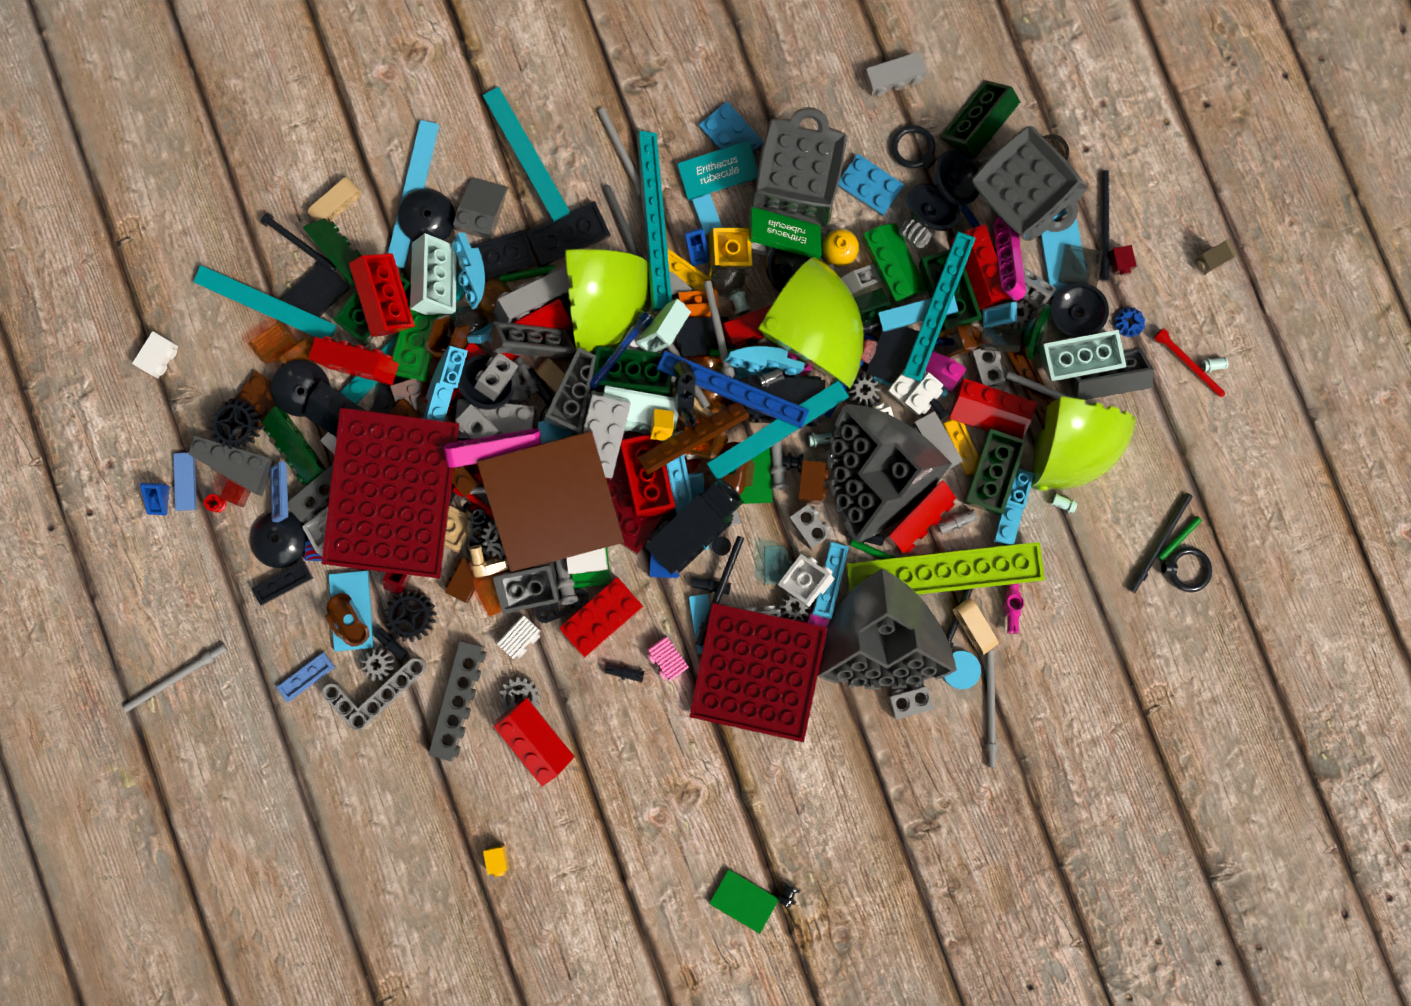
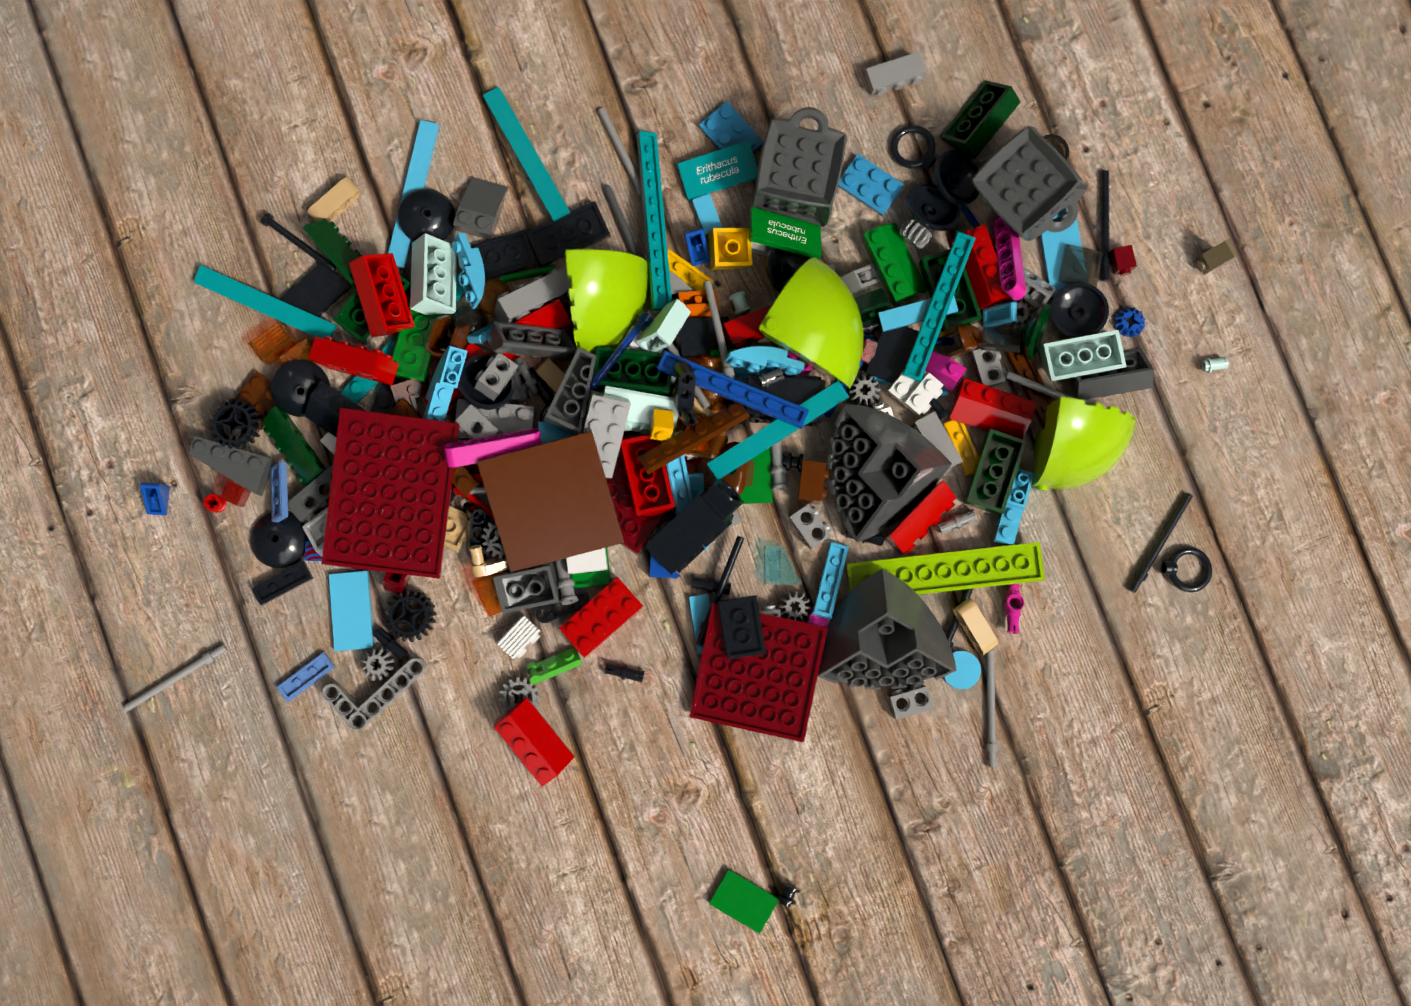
(155, 355): white brick -> none
(184, 482): medium blue tile -> none
(337, 609): reddish brown piece -> none
(438, 746): dark grey brick -> none
(461, 584): reddish brown slope -> none
(496, 860): yellow brick -> none
(553, 666): none -> bright green plate
(667, 658): bright pink brick -> none
(721, 546): black tile -> none
(726, 280): clear smoke cylinder -> none
(742, 627): none -> black tile
(806, 579): white plate -> none
(819, 439): light aqua pin -> none
(840, 247): yellow cylinder -> none
(870, 550): green bar -> none
(1064, 503): light aqua pin -> none
(1163, 338): red piece -> none
(1179, 538): green bar -> none

